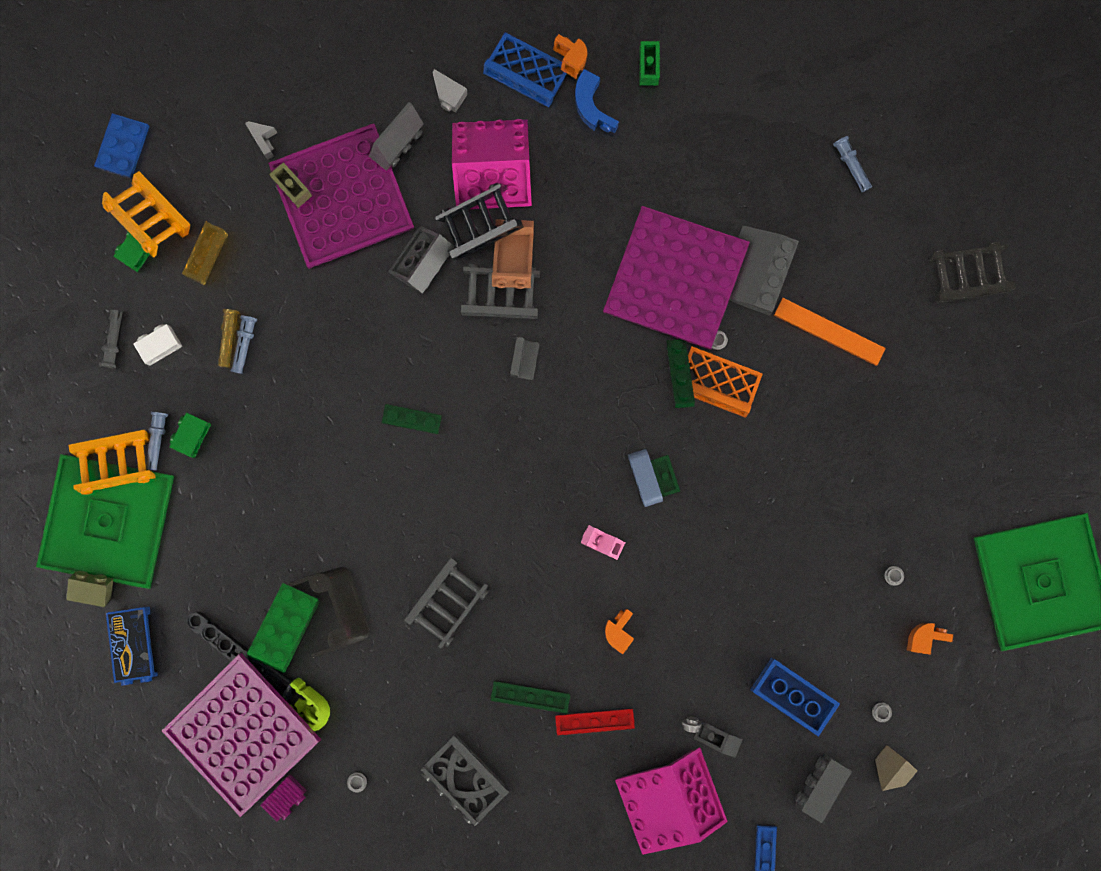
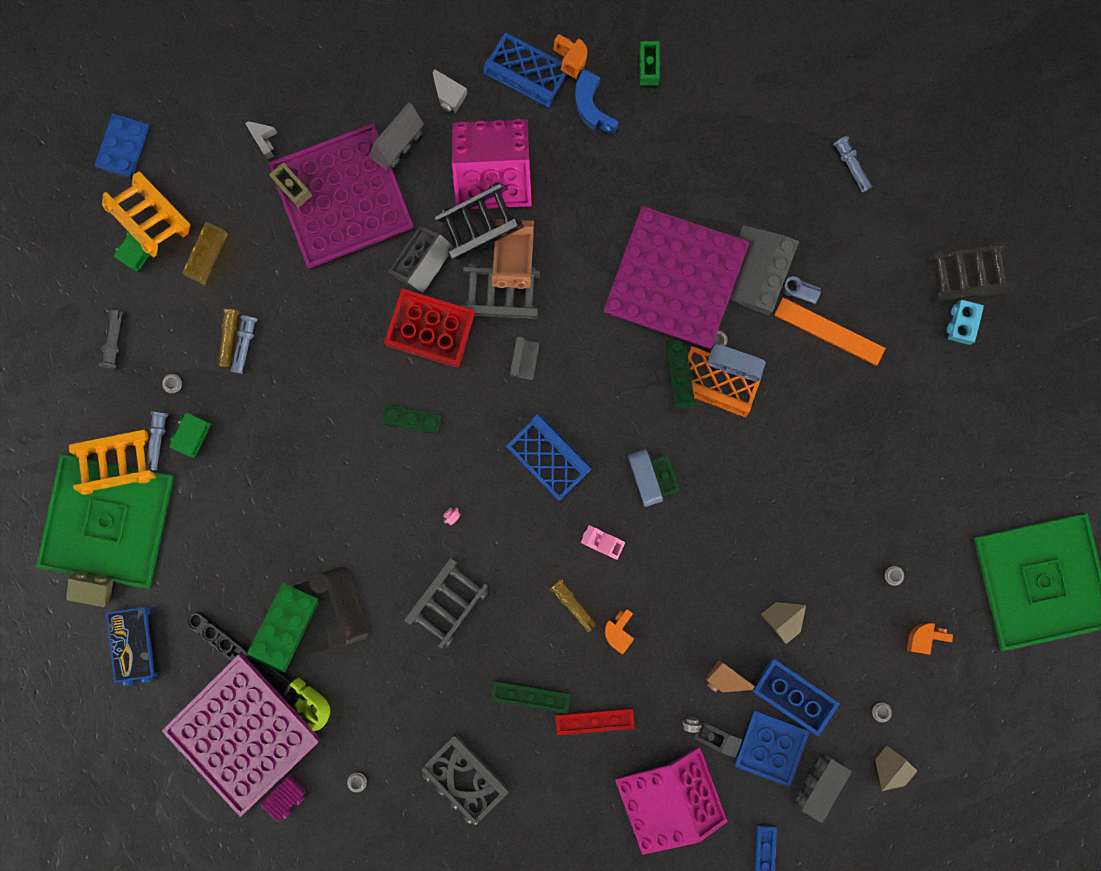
(157, 344): white brick -> none
(172, 383): none -> light grey plate
(429, 328): none -> red slope
(451, 515): none -> bright pink plate
(561, 445): none -> blue fence
(567, 597): none -> clear yellow pin
(726, 680): none -> medium nougat slope
(736, 362): none -> sand blue beam
(771, 748): none -> blue plate
(785, 619): none -> dark tan slope
(802, 290): none -> sand blue piece
(969, 323): none -> medium azure brick

